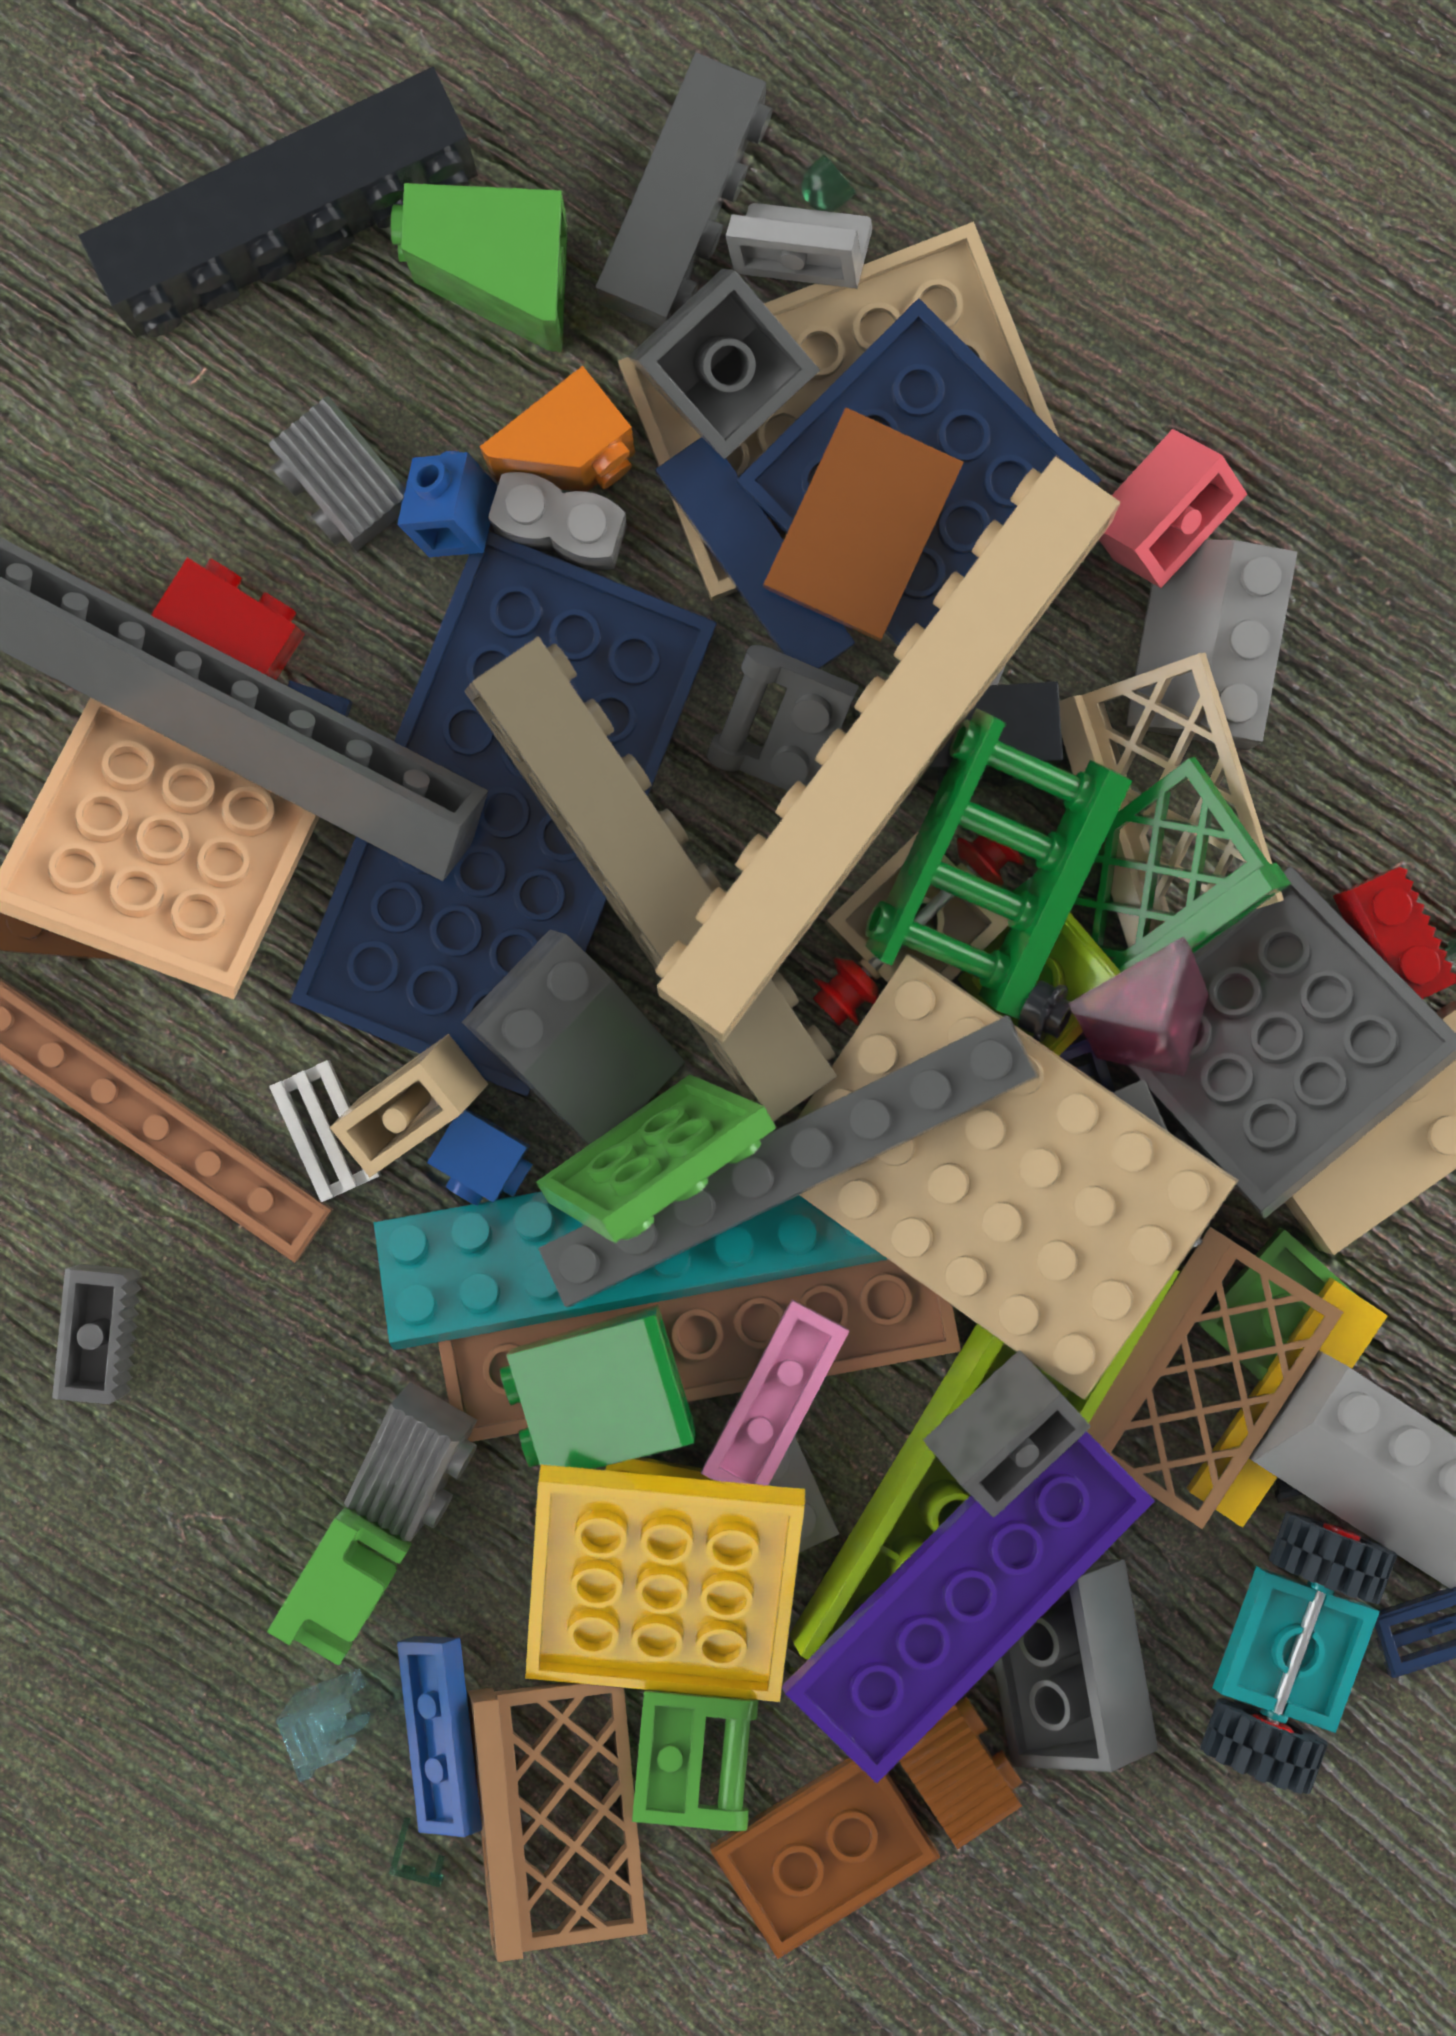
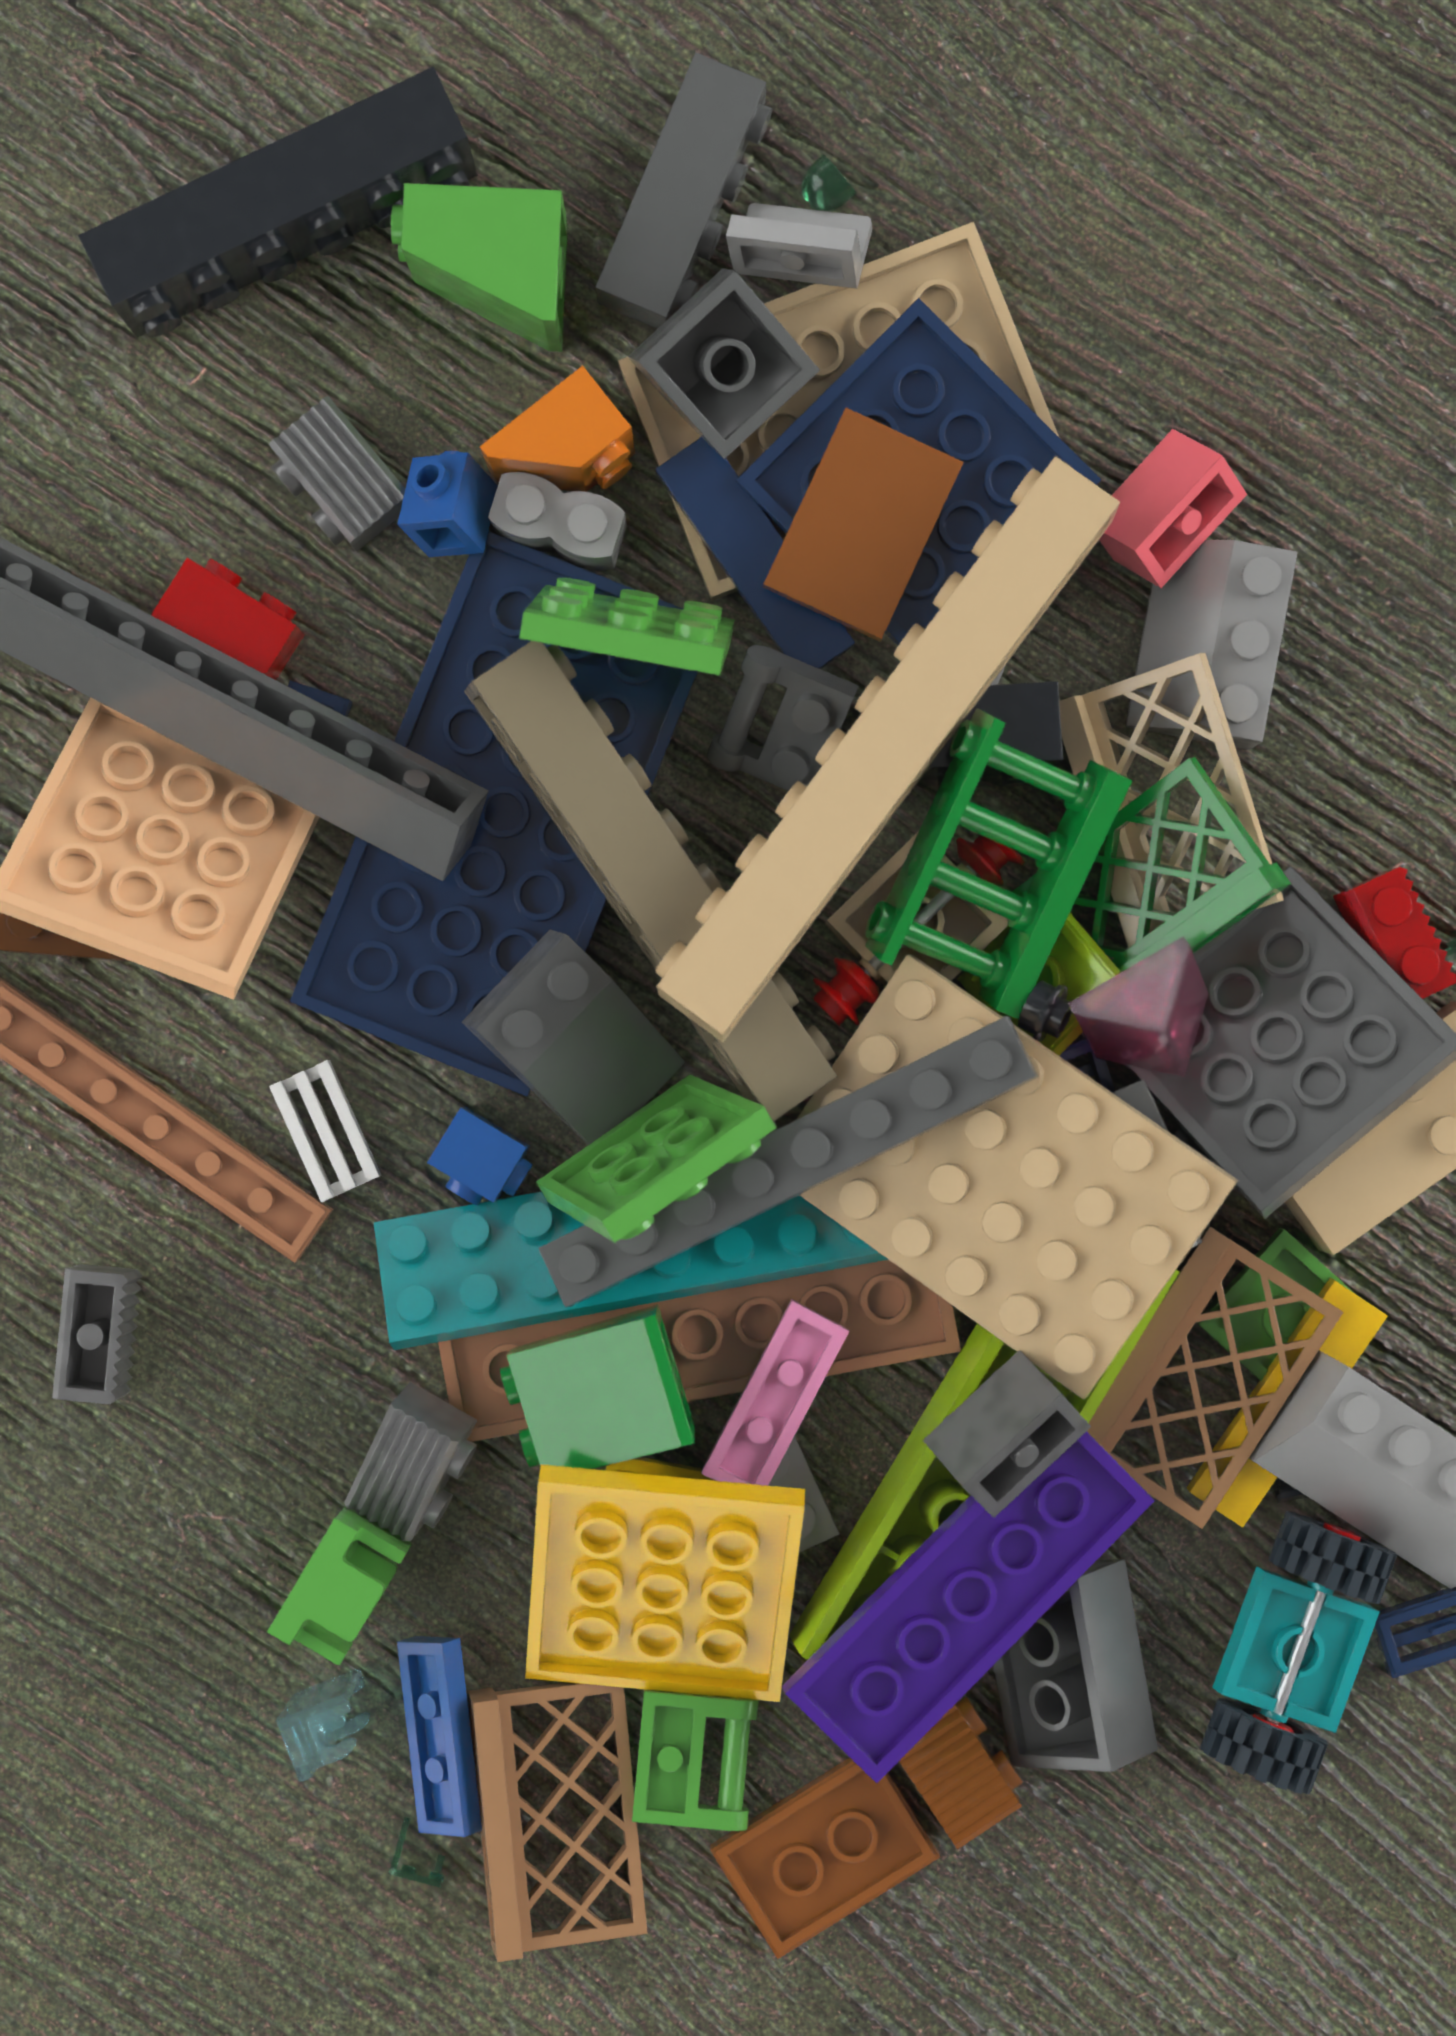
(409, 1105): tan brick -> none
(629, 626): none -> bright green plate

